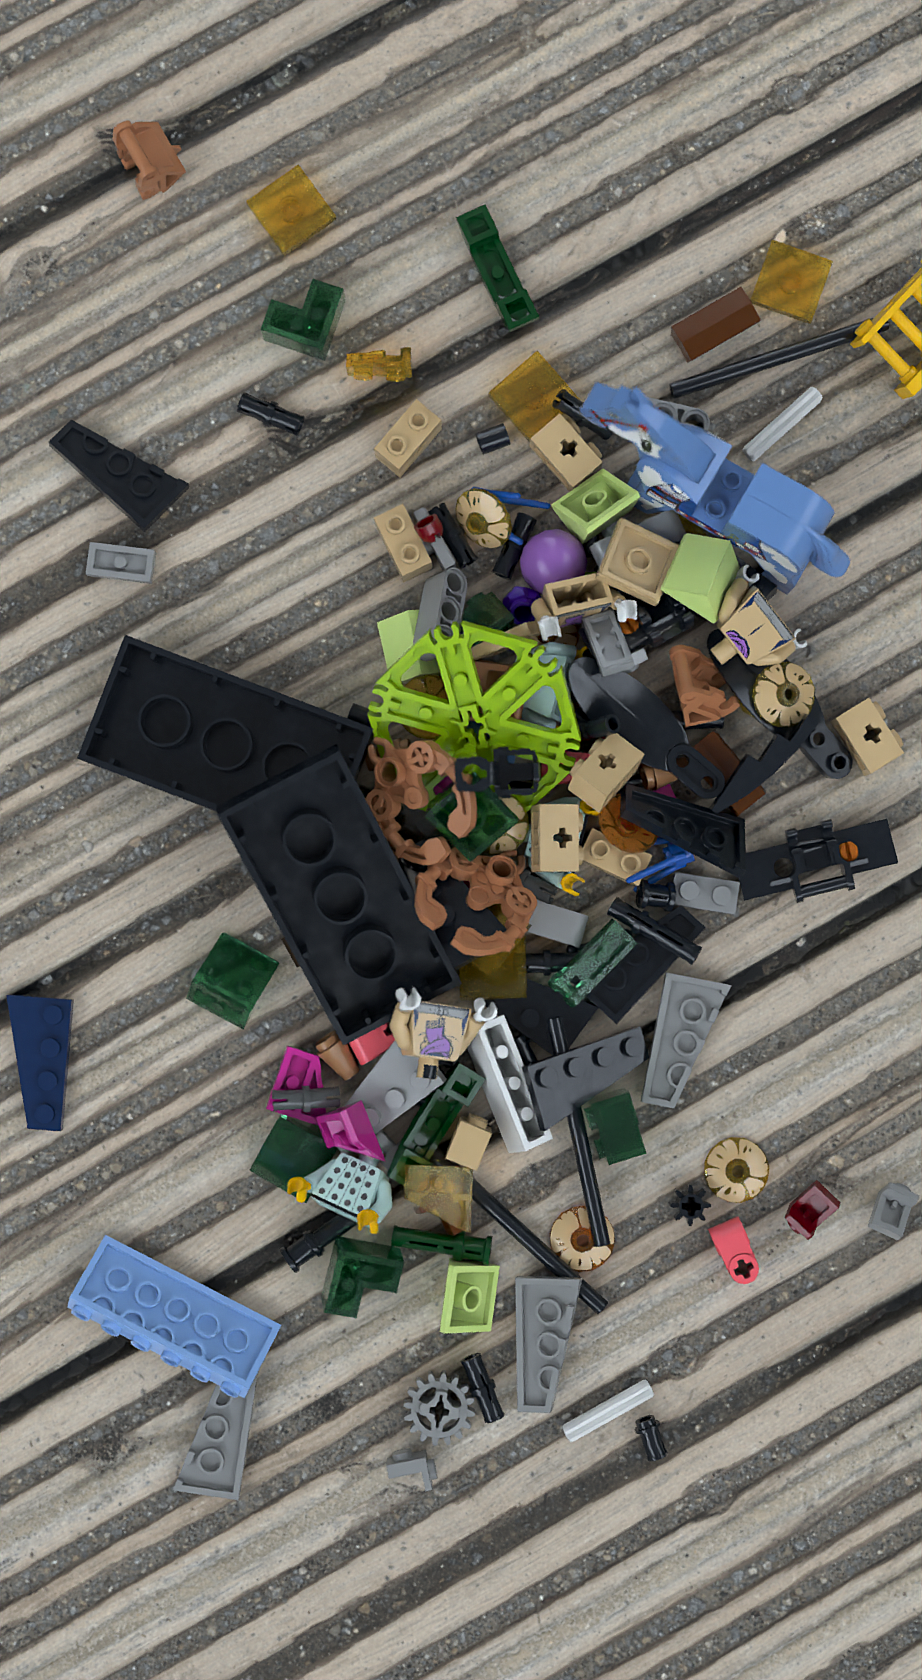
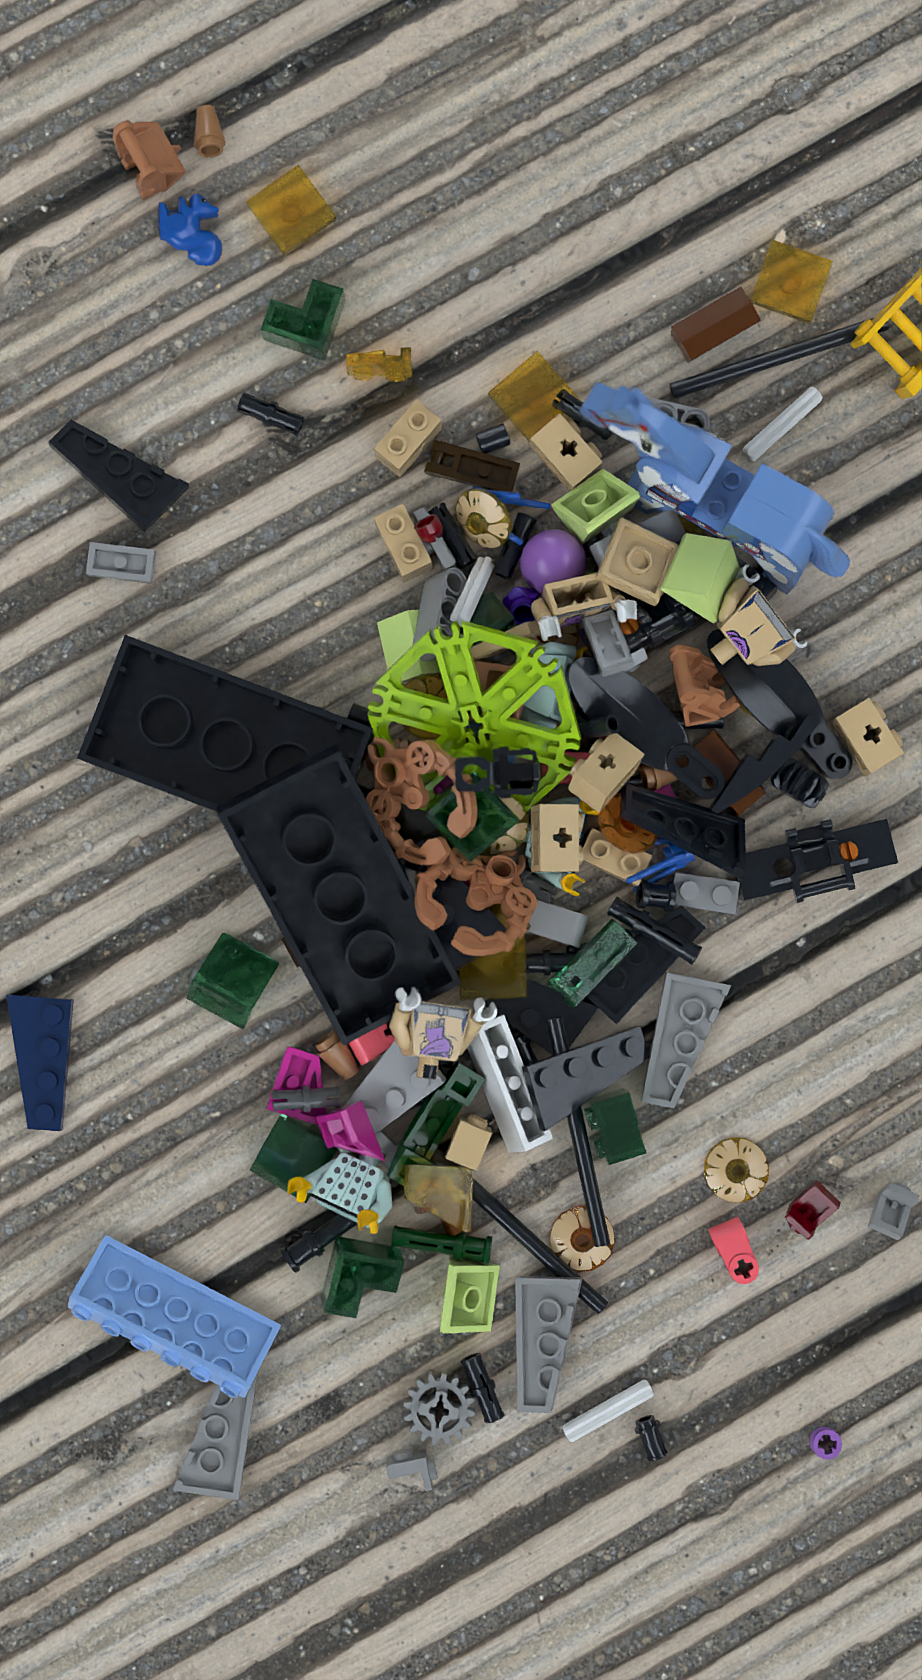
(183, 232): none -> blue animal
(208, 132): none -> medium nougat cone
(472, 467): none -> dark brown plate
(472, 590): none -> white axle
(496, 268): dark green slope -> none
(696, 1211): black gear -> none
(770, 694): tan dish -> none
(800, 783): none -> black gear
(818, 1450): none -> medium lavender bush

